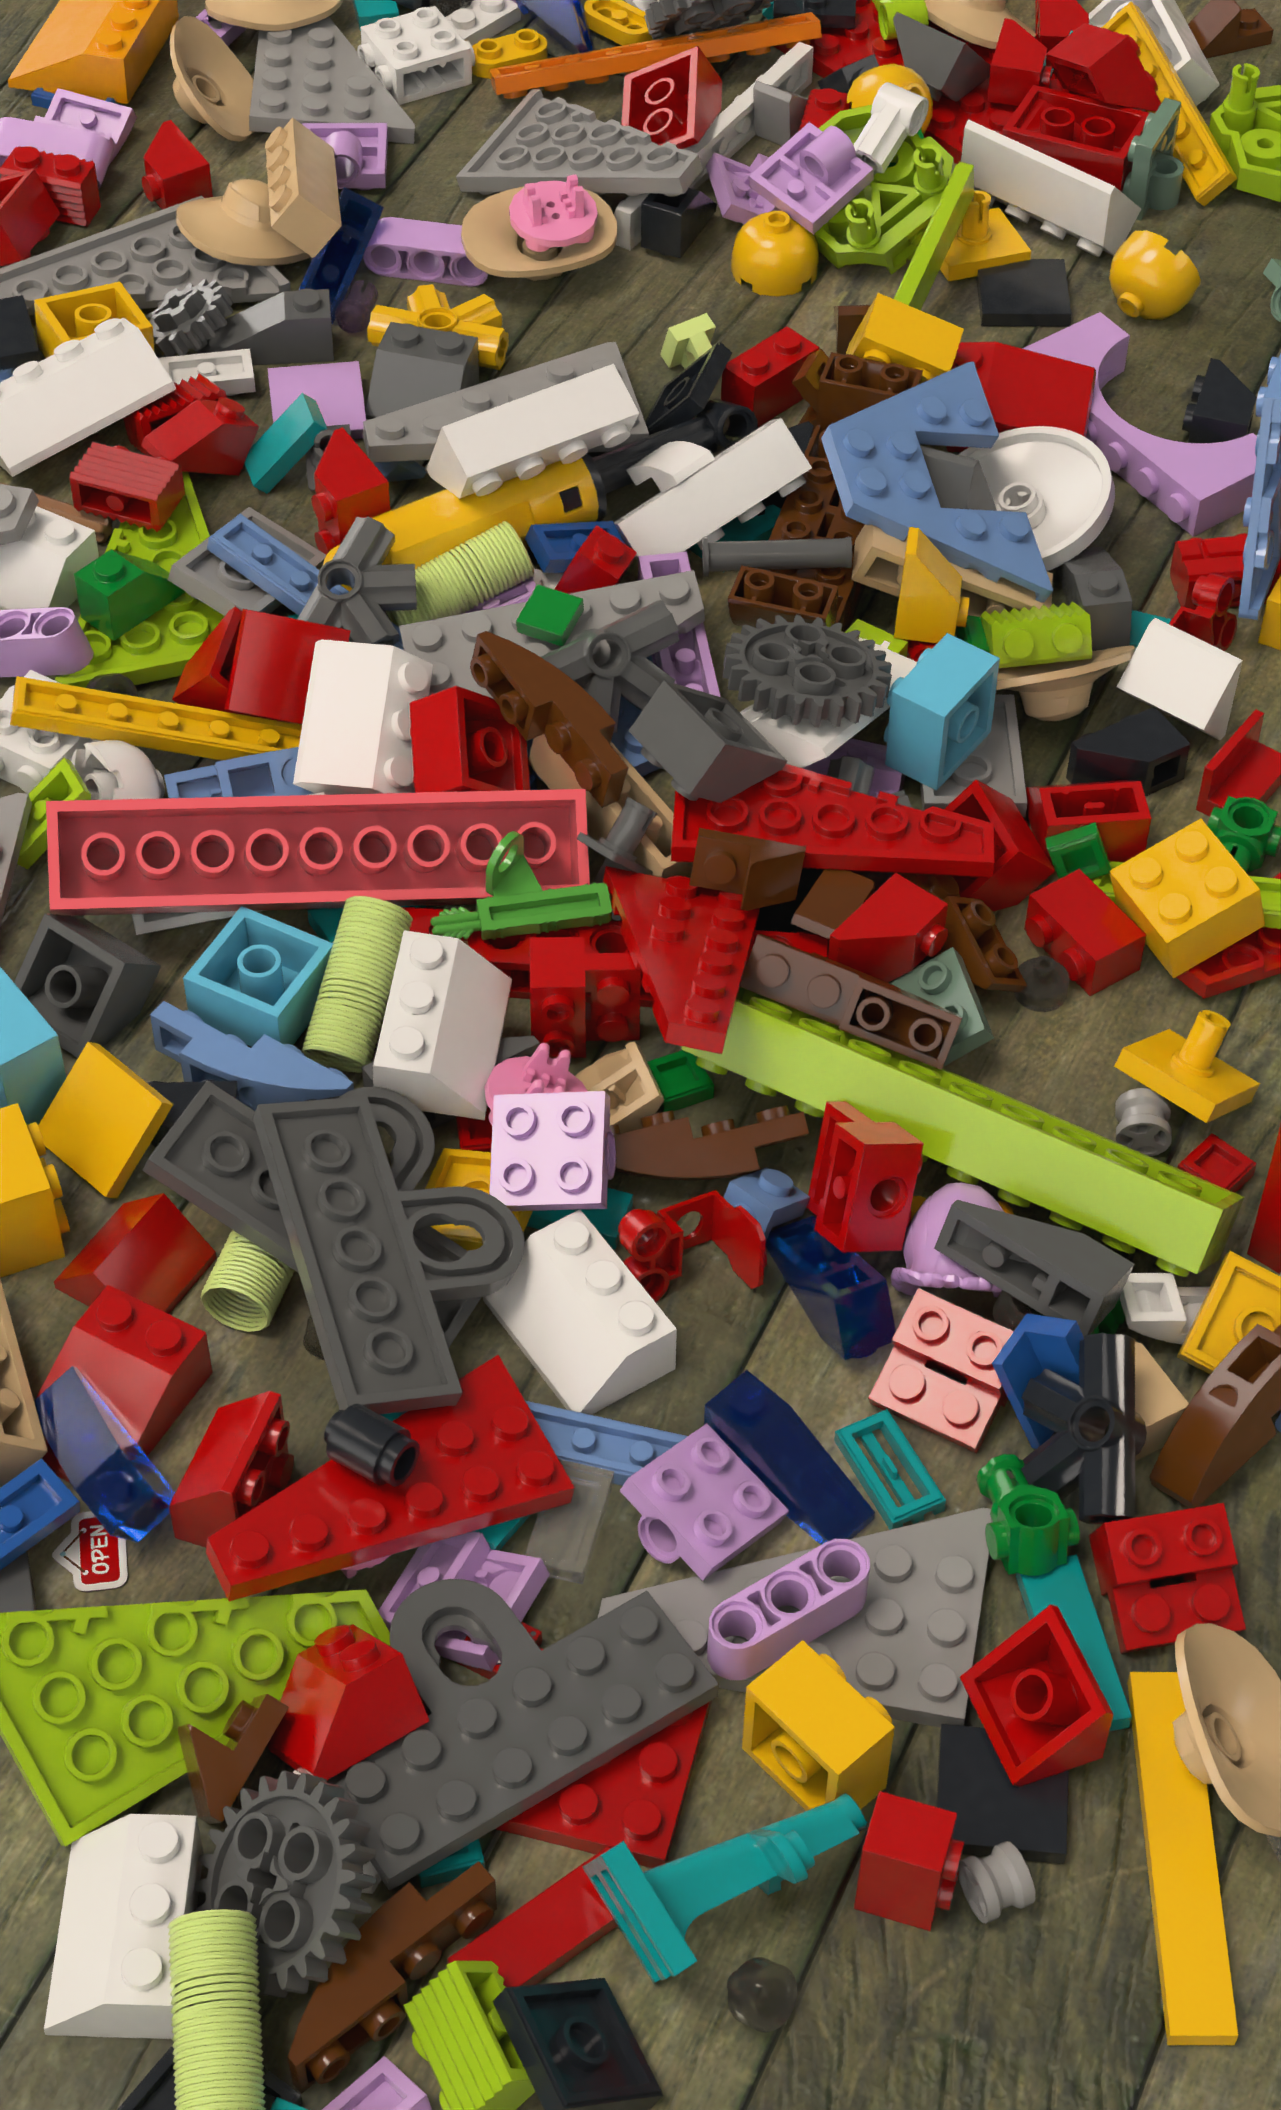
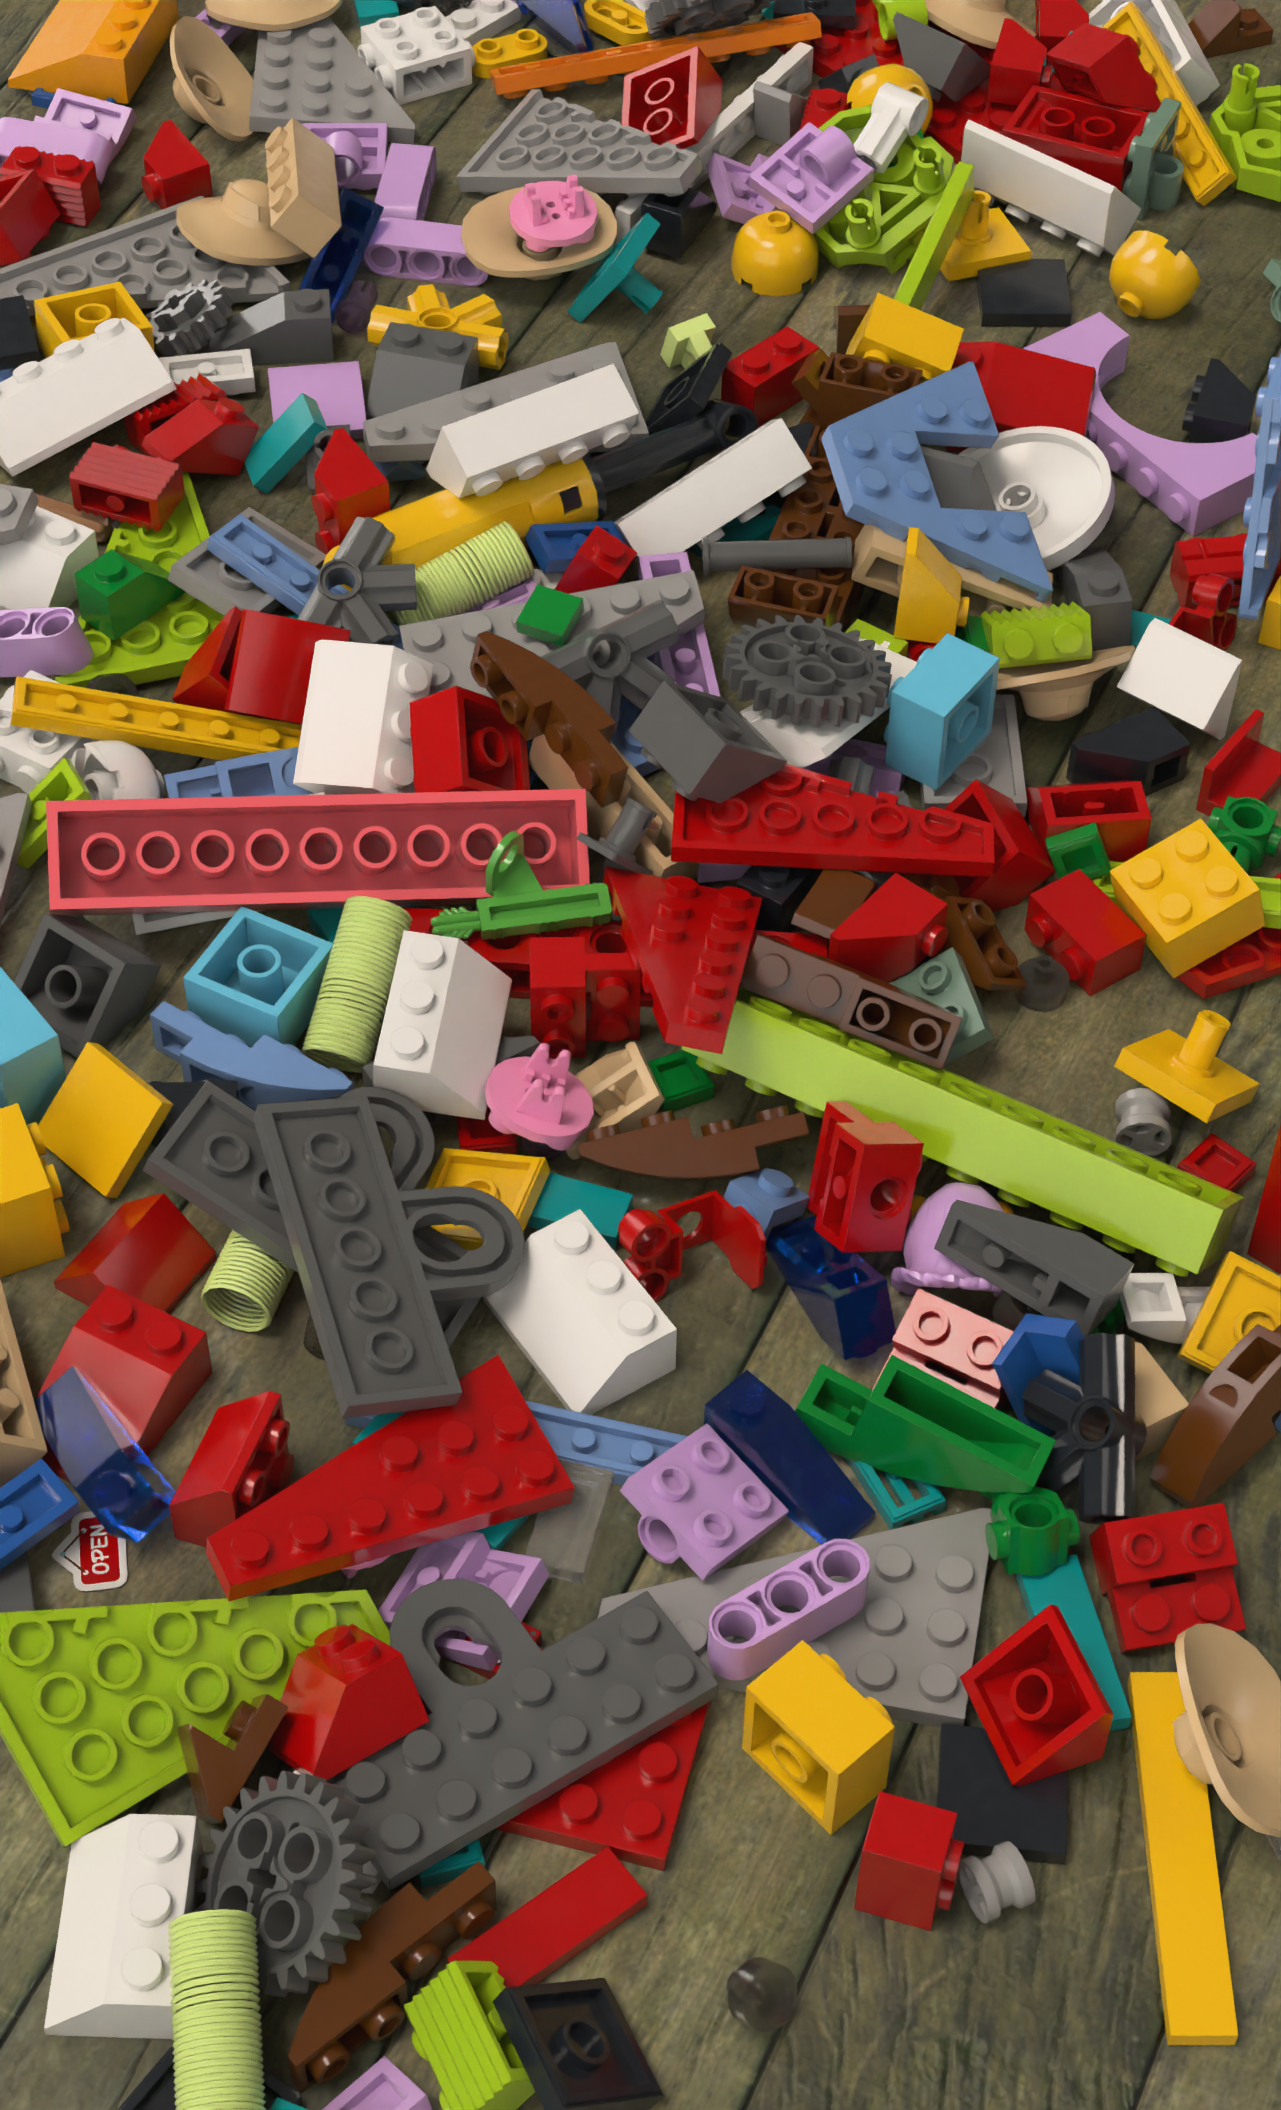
(371, 1445): black brick -> none
(407, 181): none -> lavender beam
(552, 1150): plate -> none
(619, 272): none -> teal tile
(662, 1902): teal piece -> none
(670, 464): white slope -> none
(749, 866): reddish brown slope -> none
(923, 1430): none -> green slope

